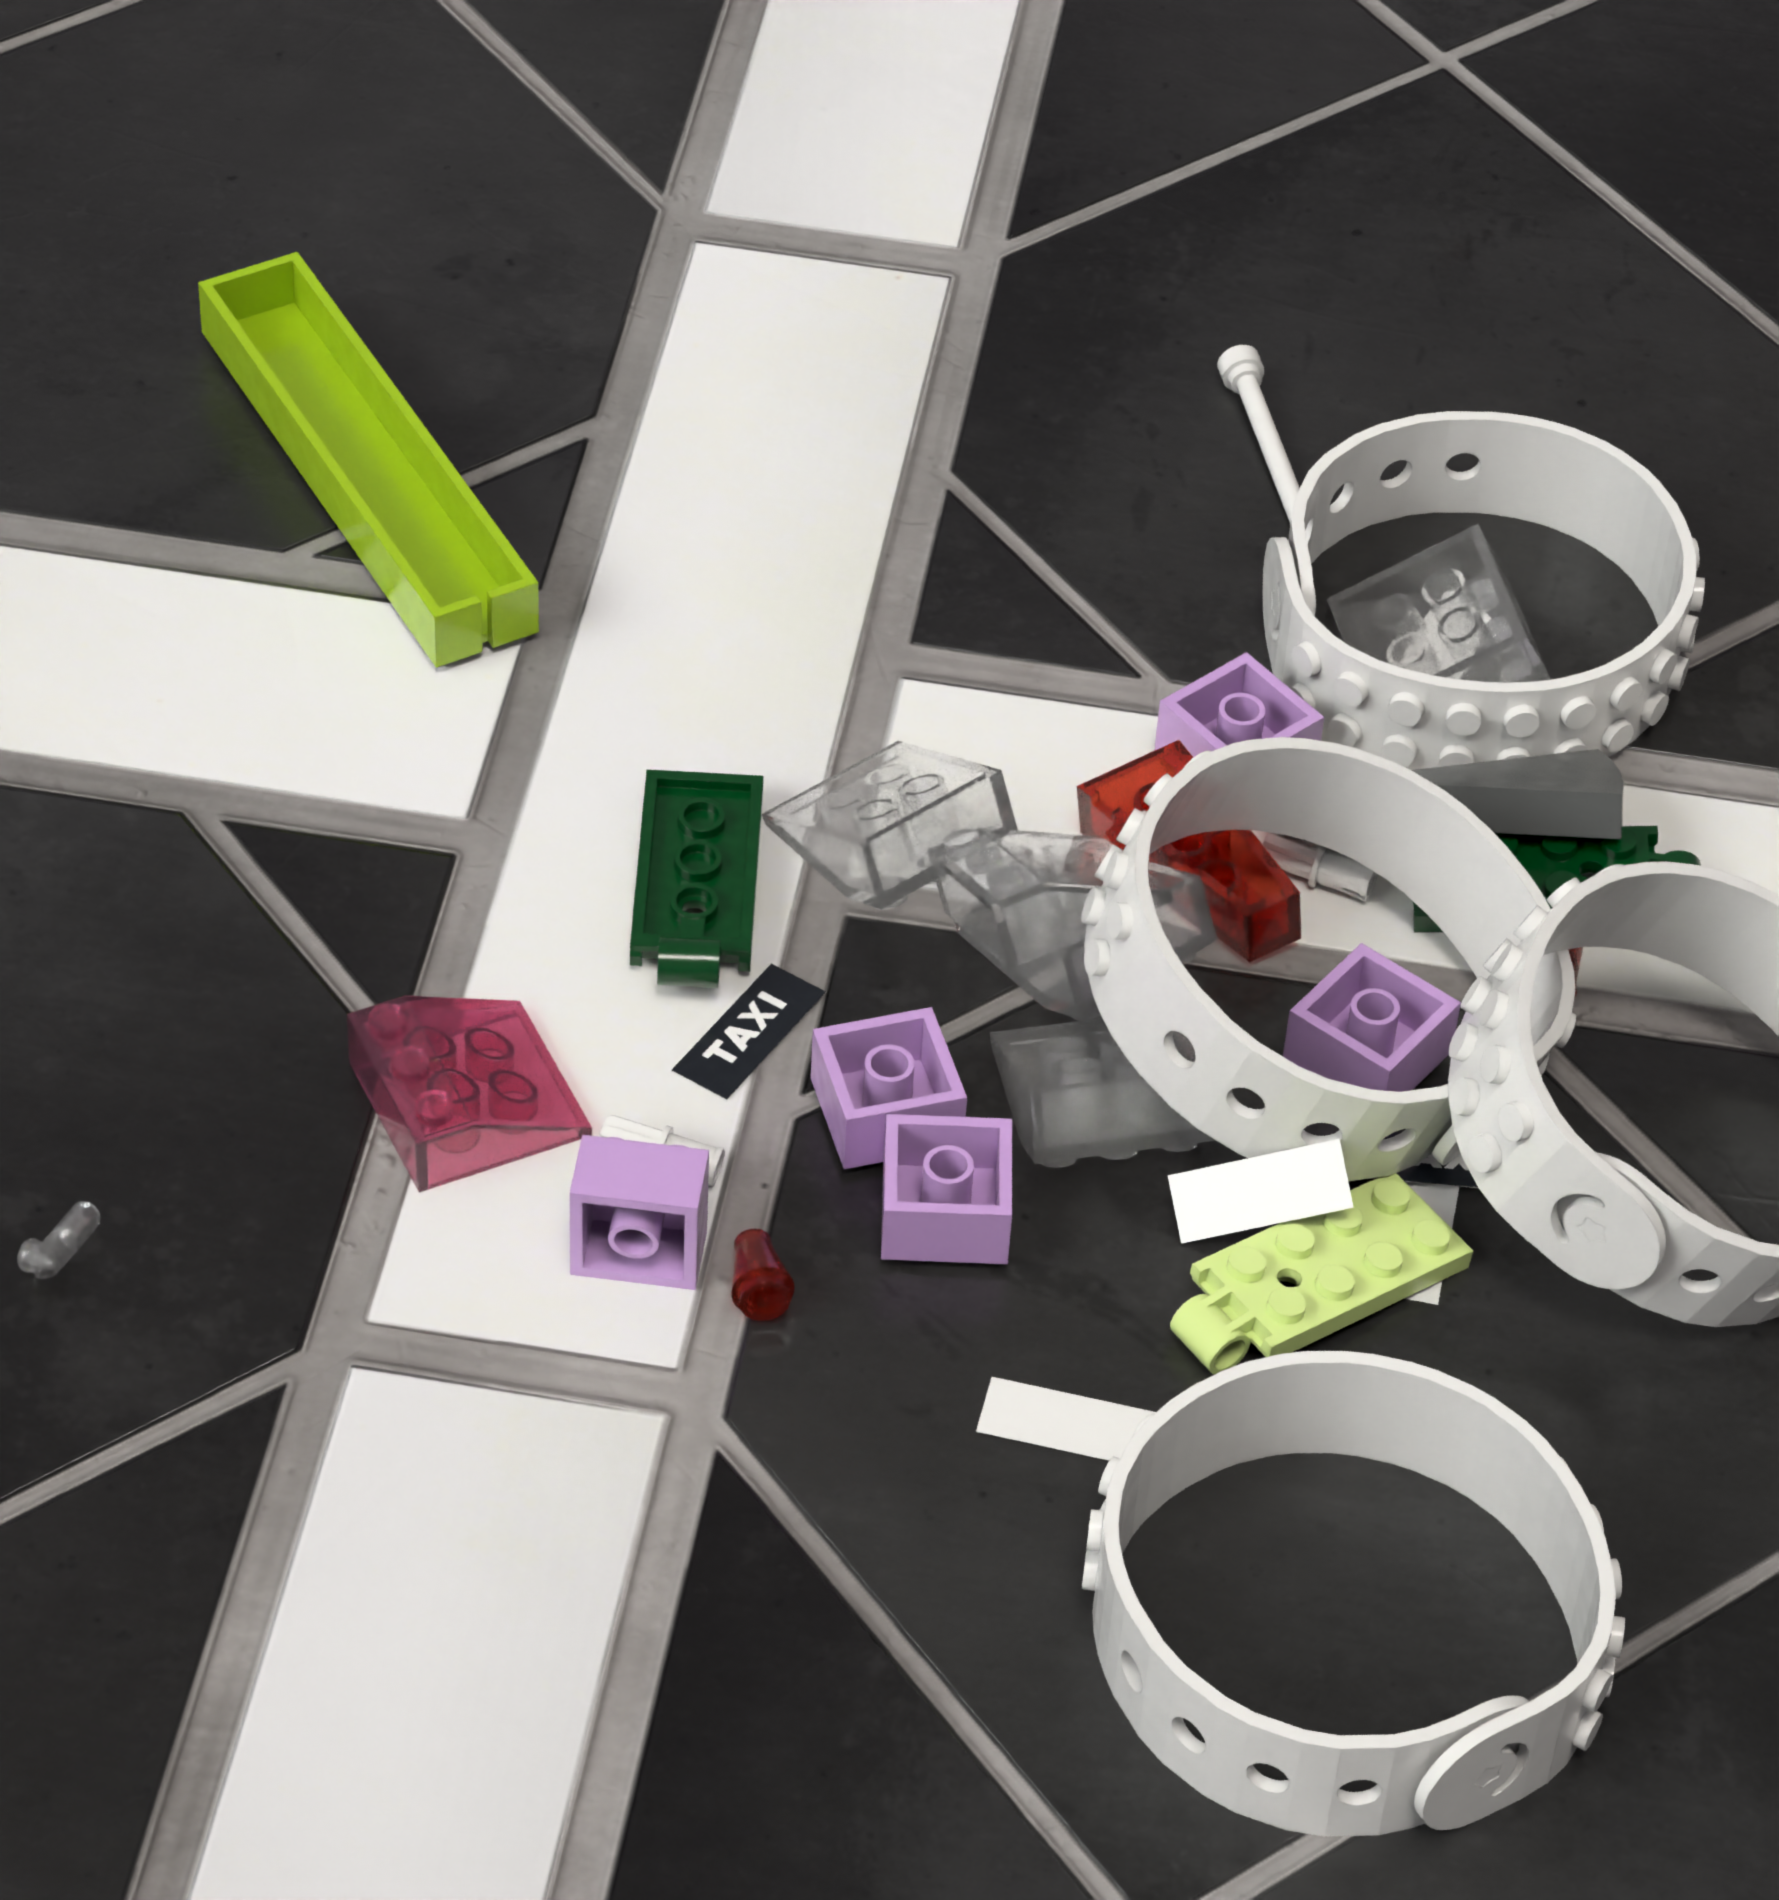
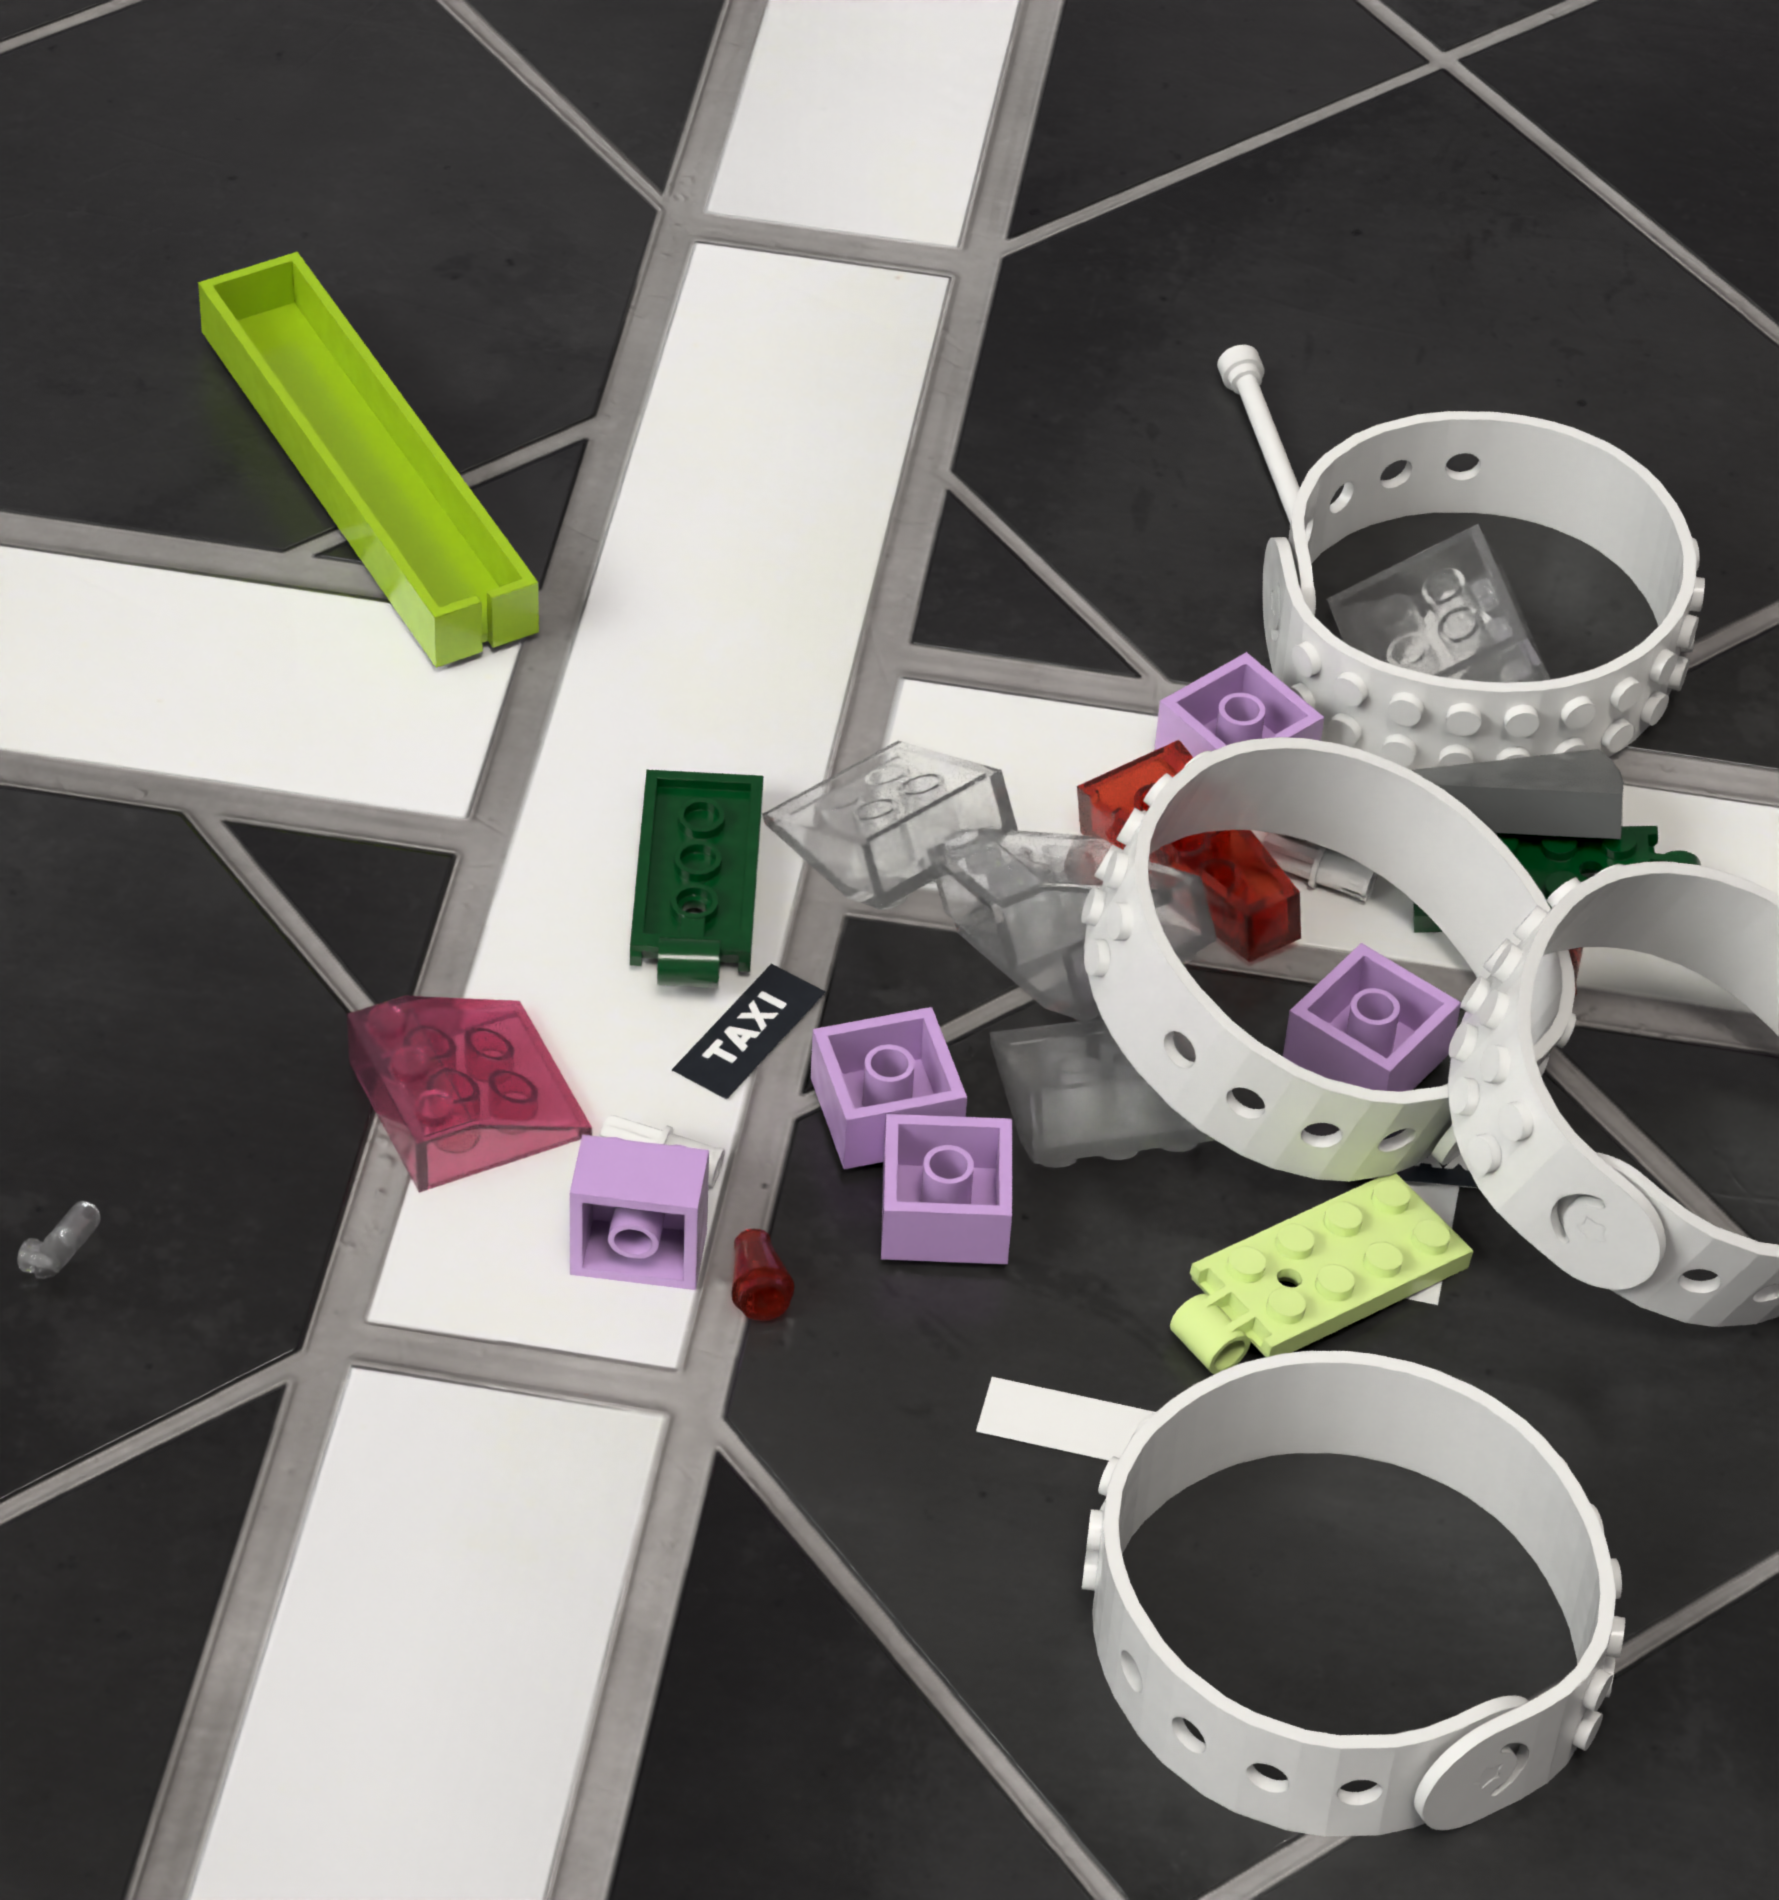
(1260, 1191): white sticker -> none

